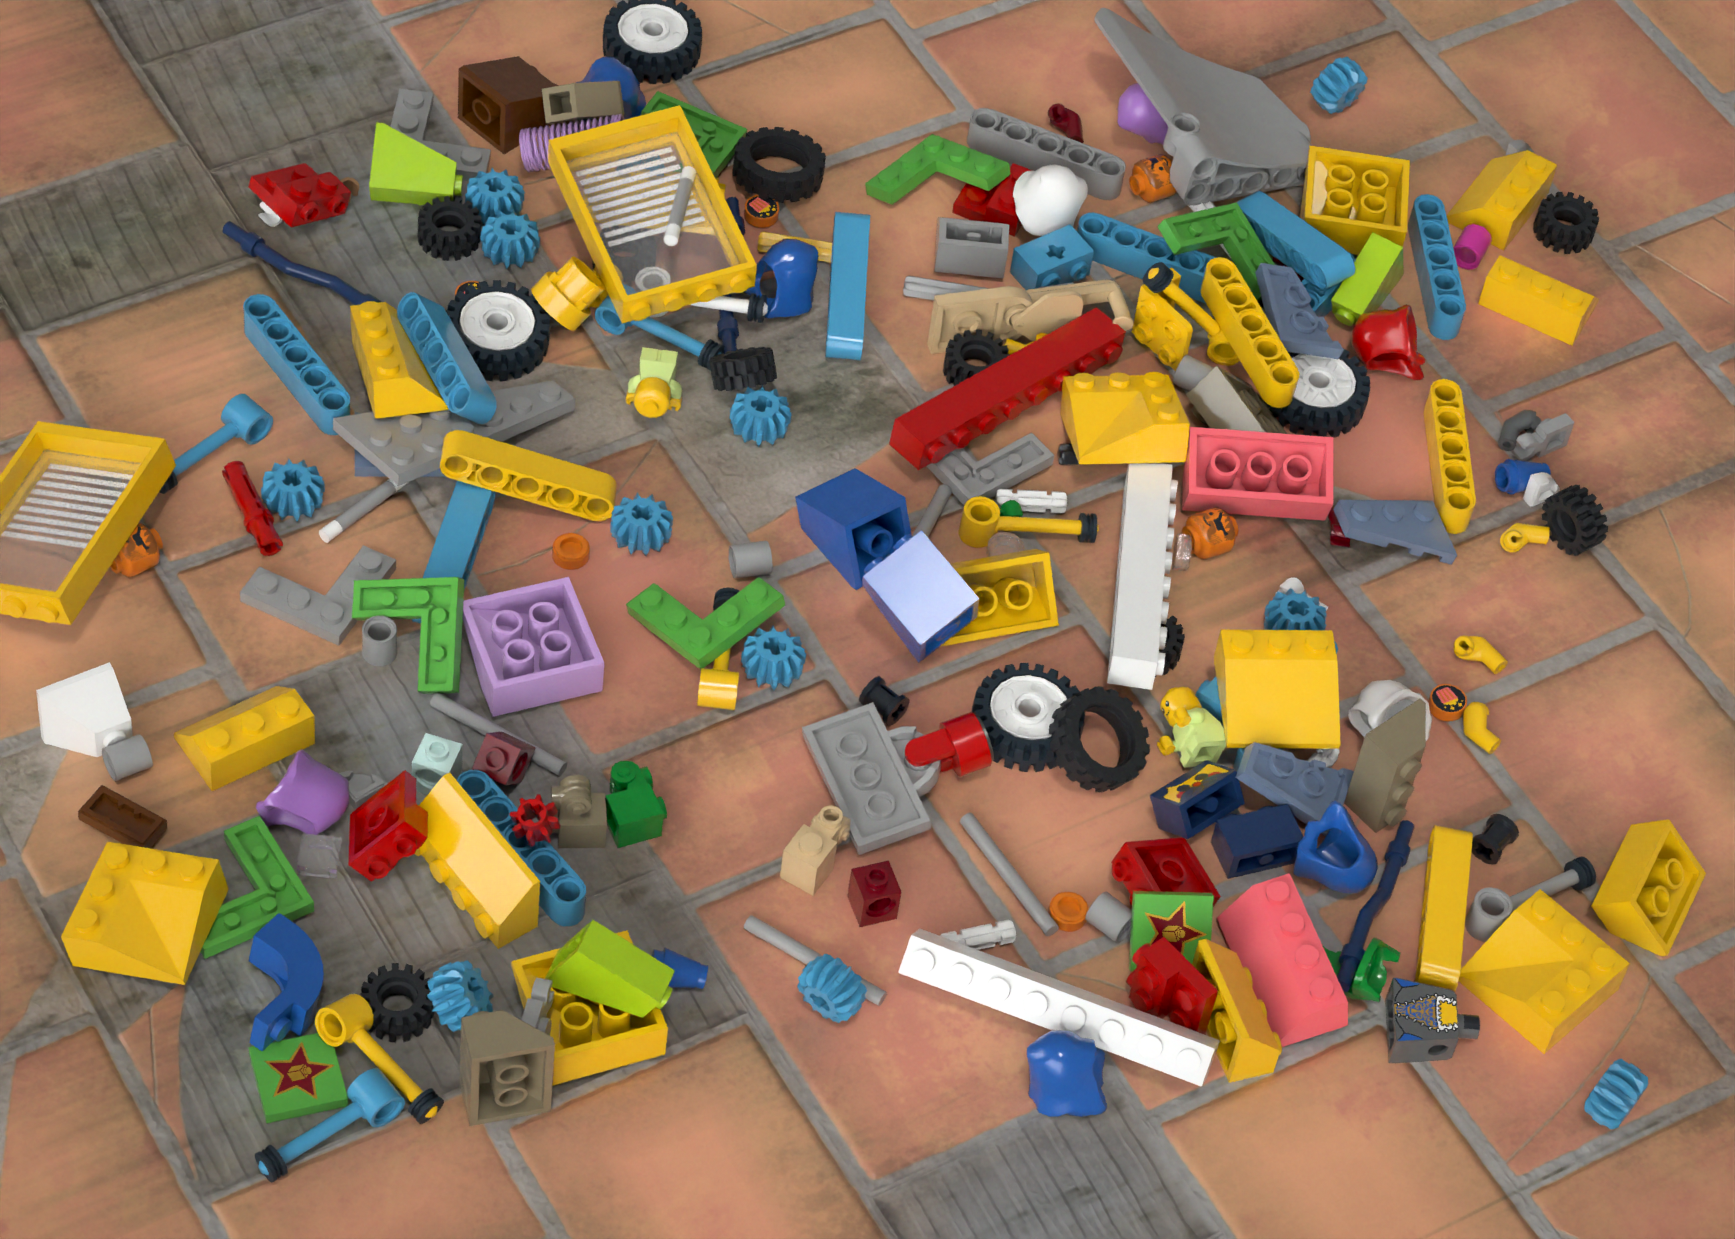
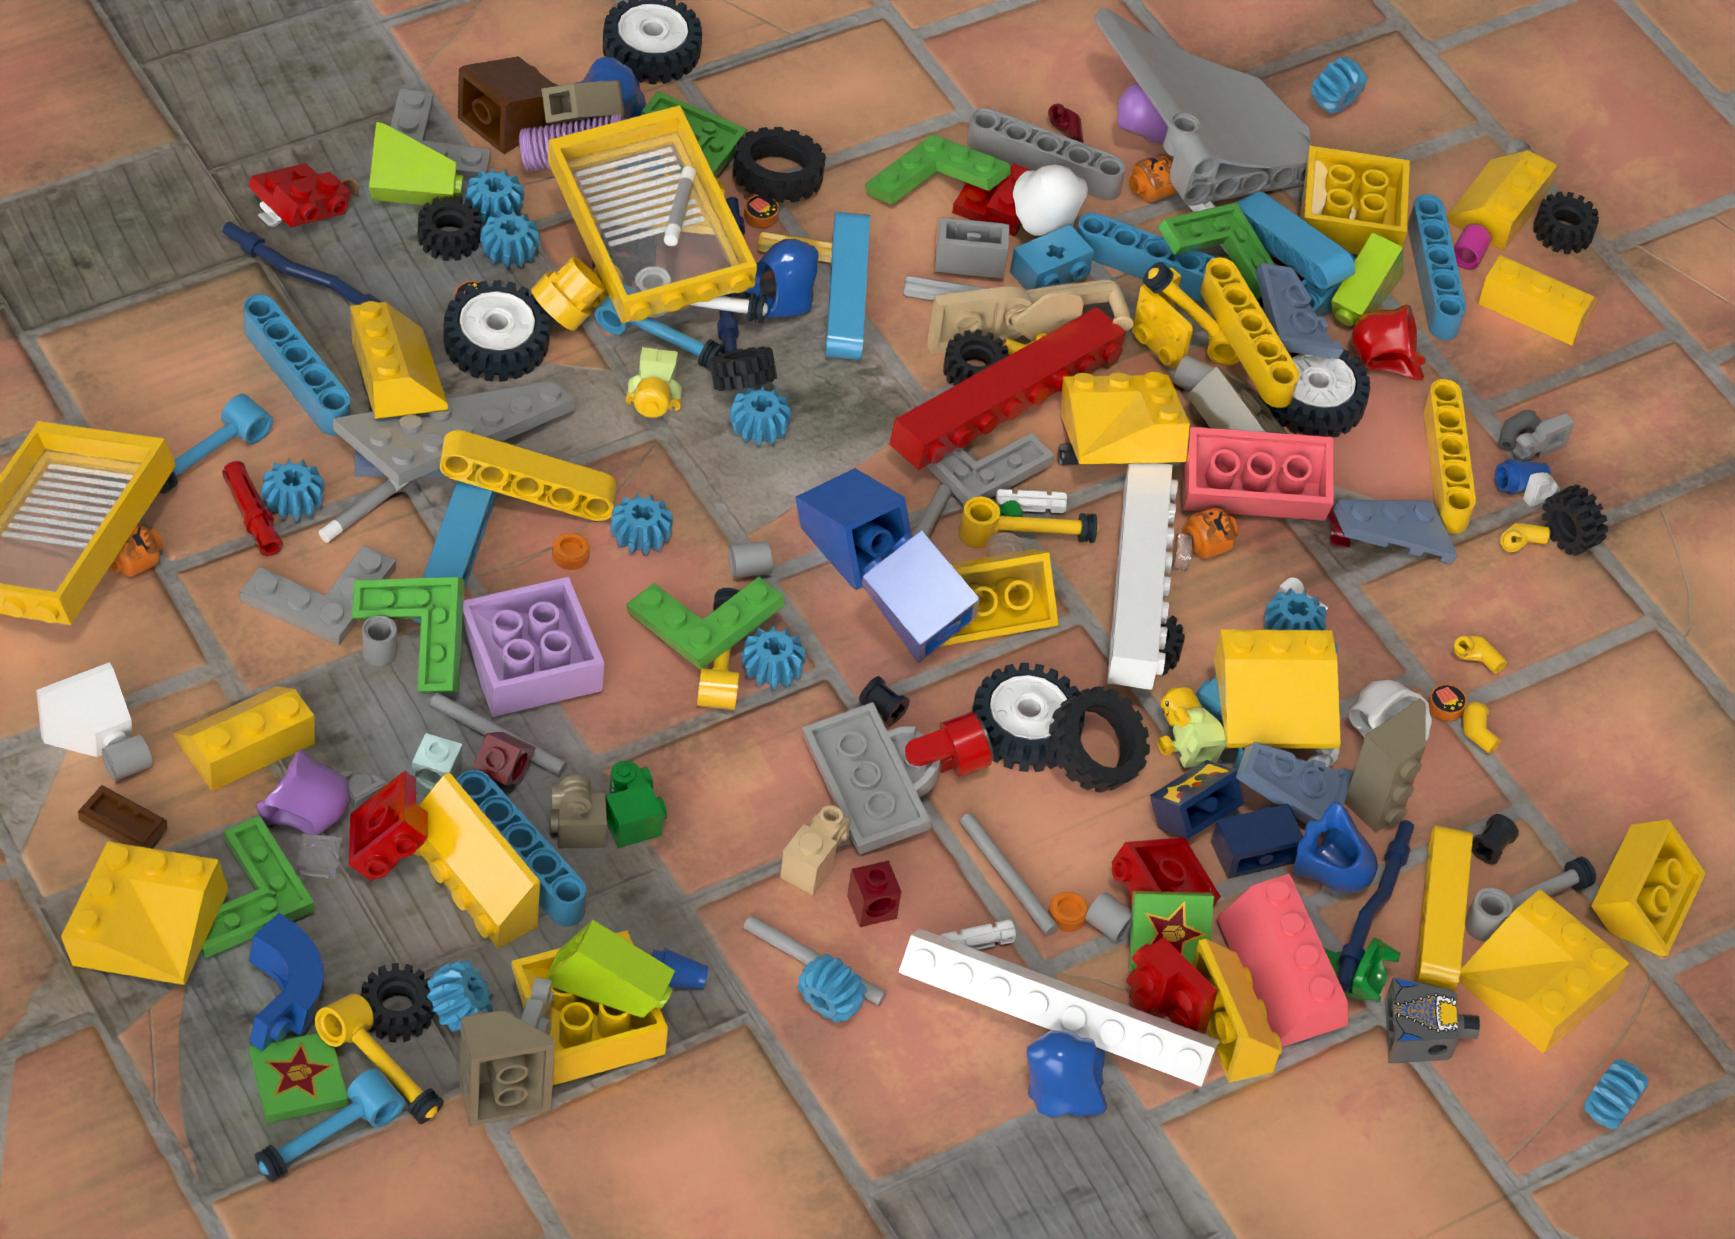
(446, 358): dark azure beam -> none
(533, 809): red gear -> none

